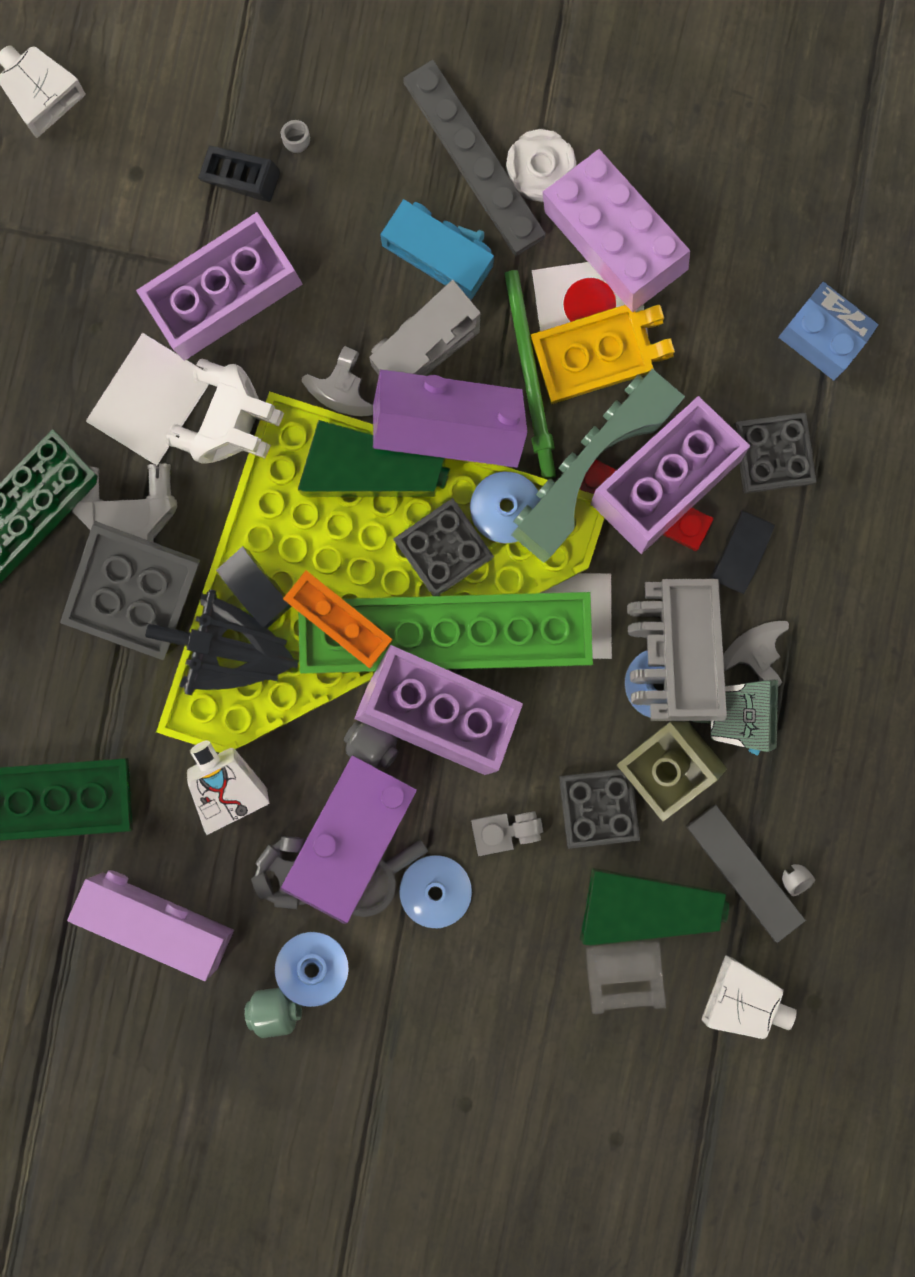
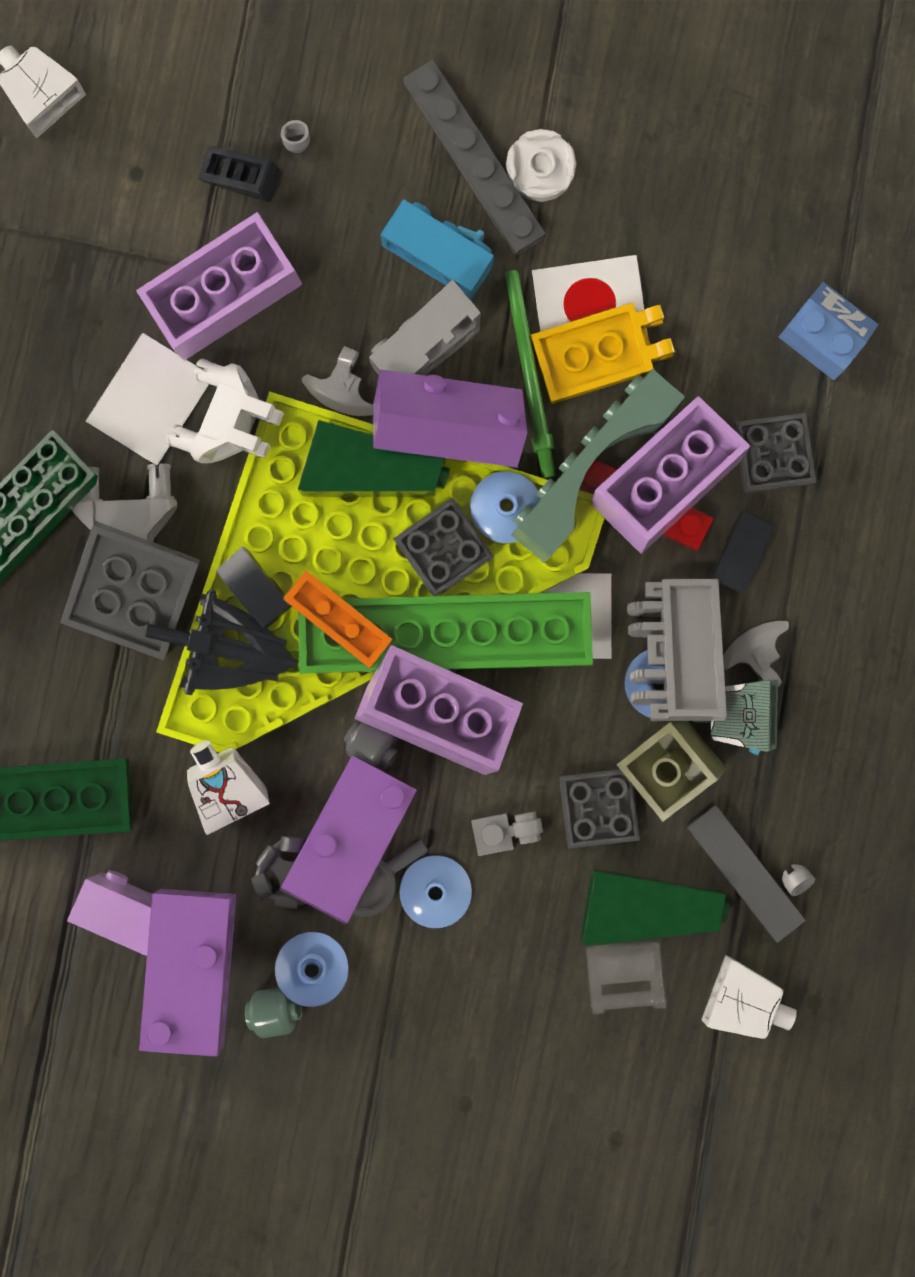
(187, 972): none -> medium lavender brick
(616, 230): lavender brick -> none

